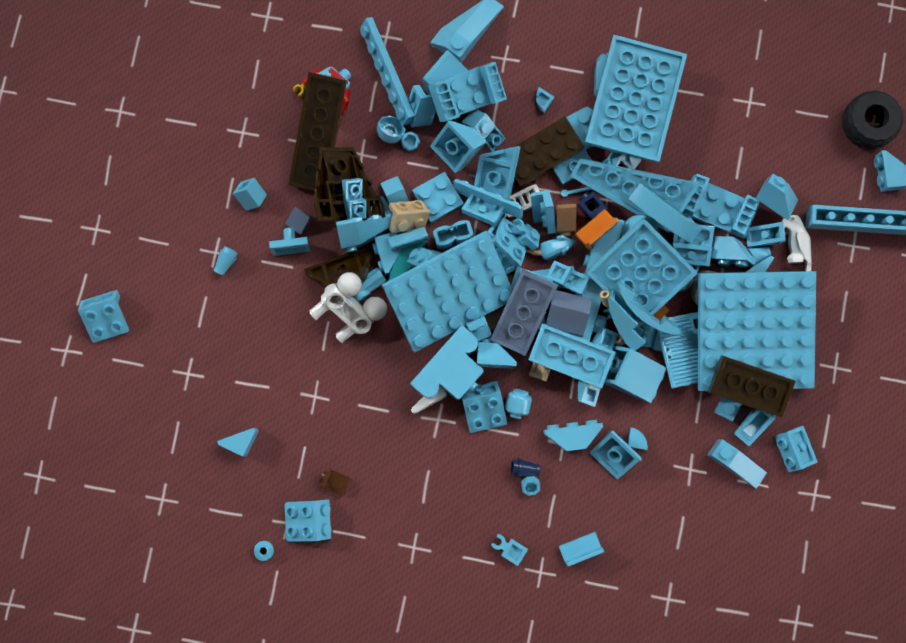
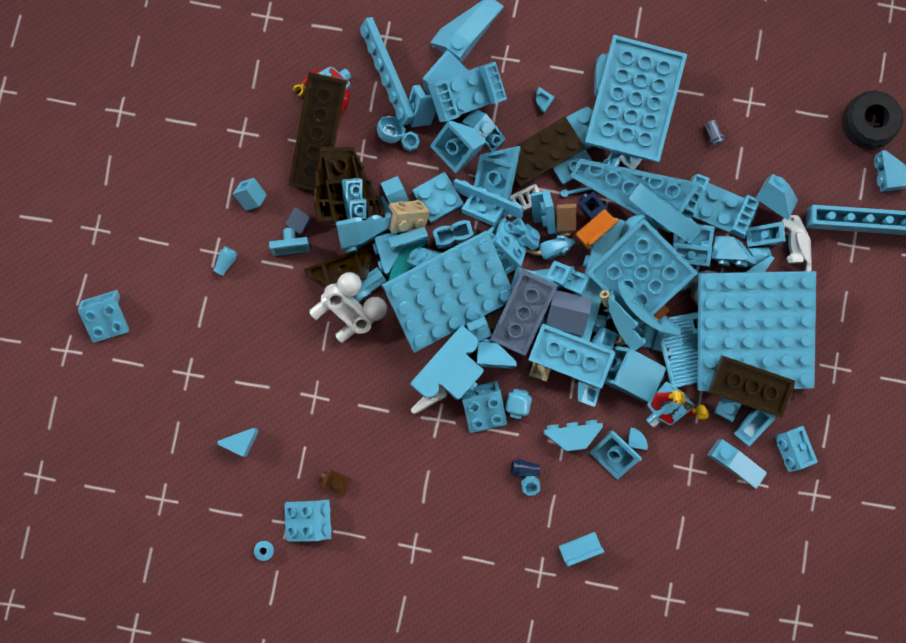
(512, 551): medium azure plate -> none
(671, 404): none -> torso
(714, 132): none -> sand blue pin

